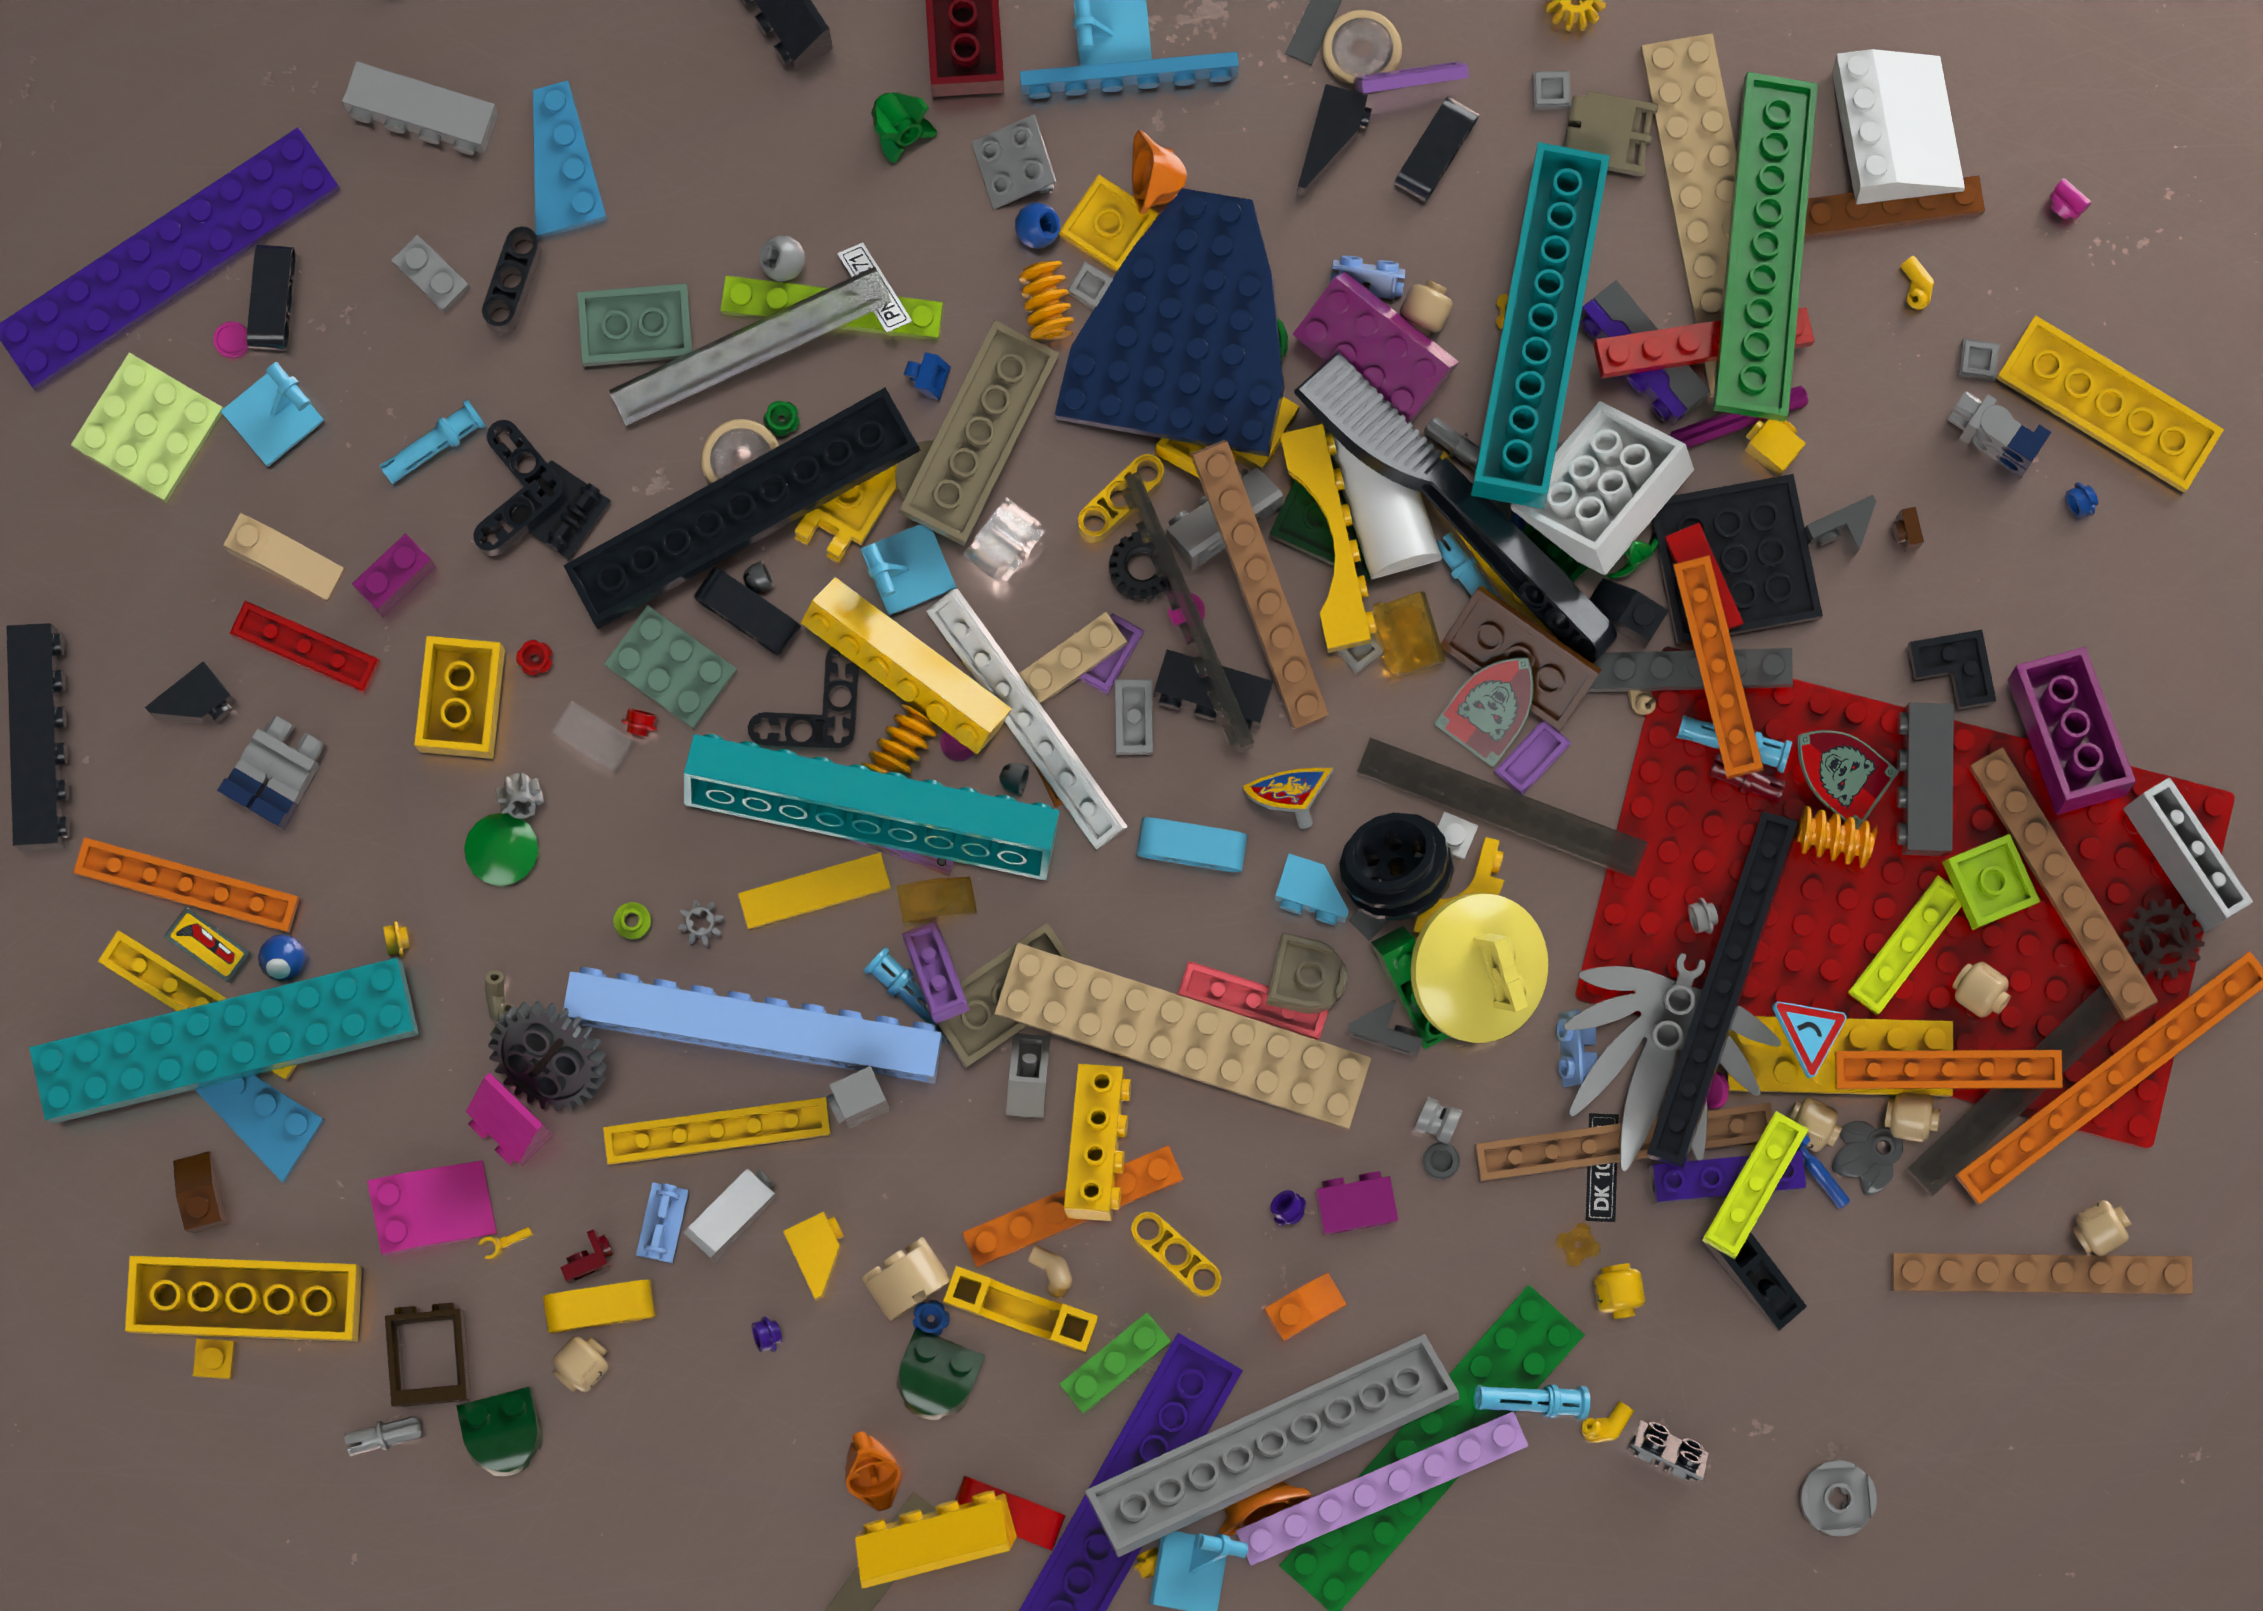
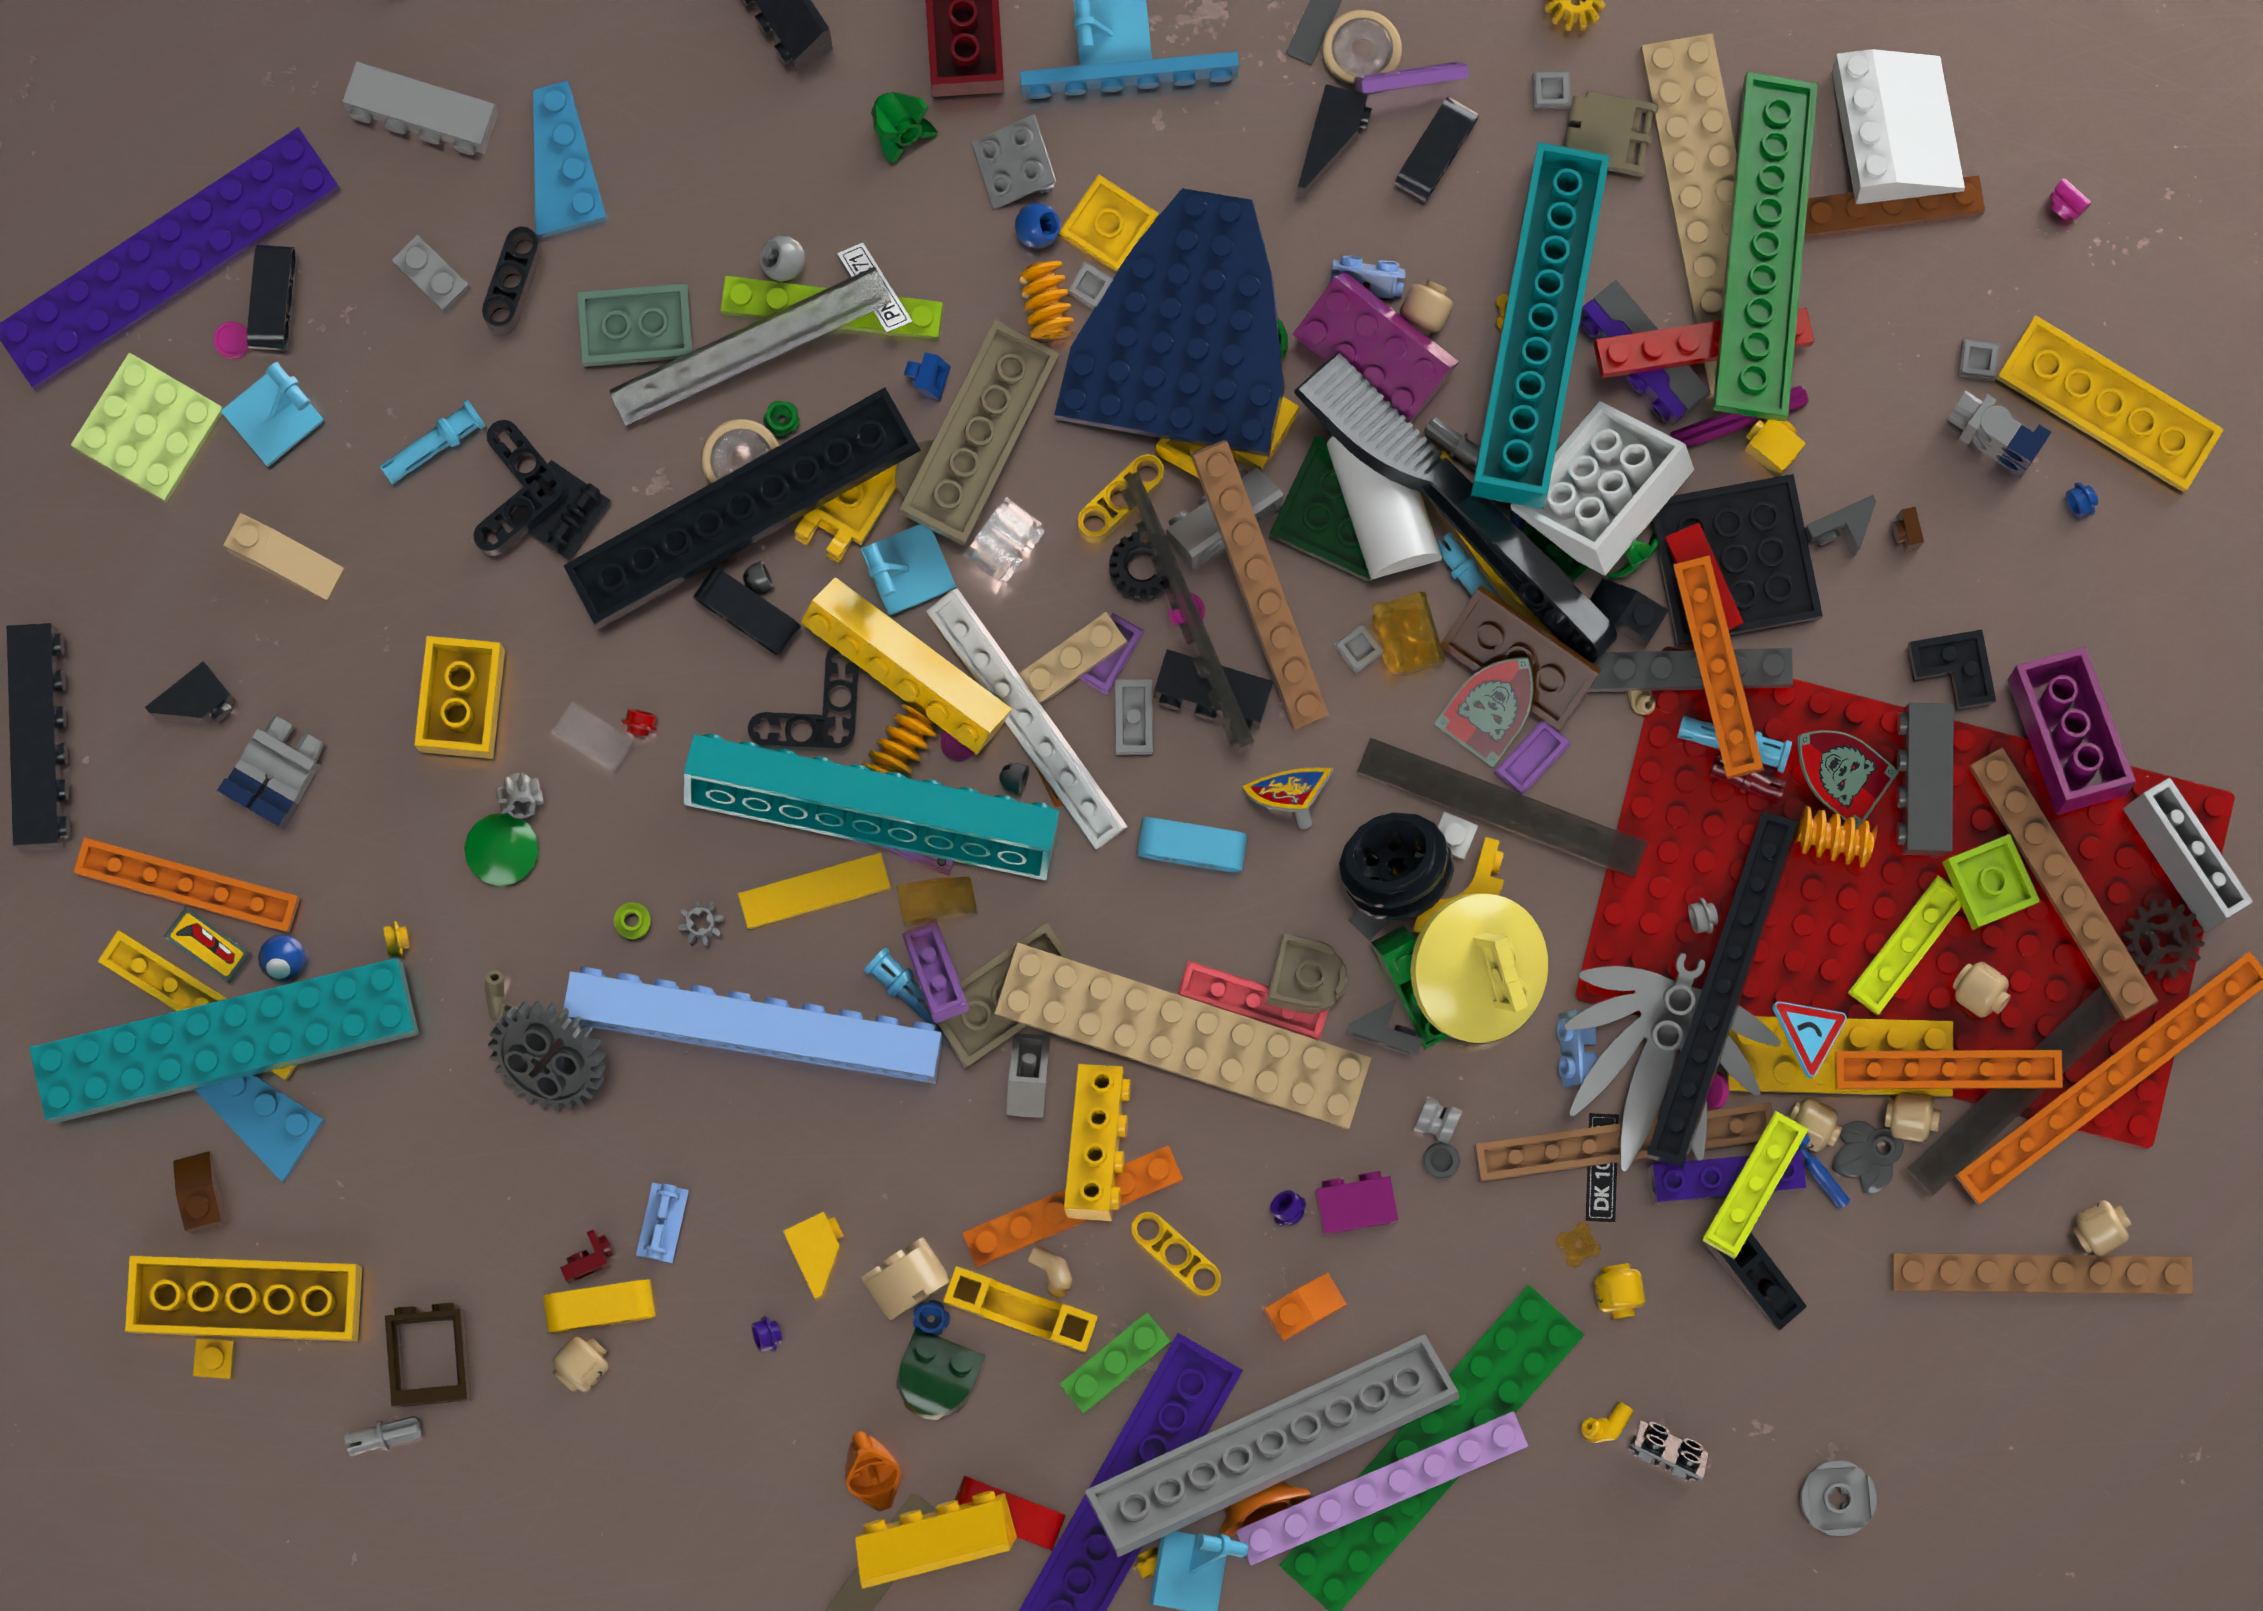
(304, 647): red tile -> none
(394, 575): magenta brick -> none
(431, 1207): dark pink slope -> none
(501, 1431): dark green slope -> none
(505, 1241): yellow hand -> none
(507, 1121): dark pink slope -> none
(532, 648): red plate -> none
(670, 667): sand green plate -> none
(717, 1131): yellow plate -> none
(731, 1213): slope -> none
(857, 1098): light grey brick -> none
(1155, 173): orange hat -> none
(1309, 463): yellow arch -> none
(1310, 888): medium azure slope -> none
(1549, 1401): medium azure pin -> none
(1921, 283): yellow arm -> none

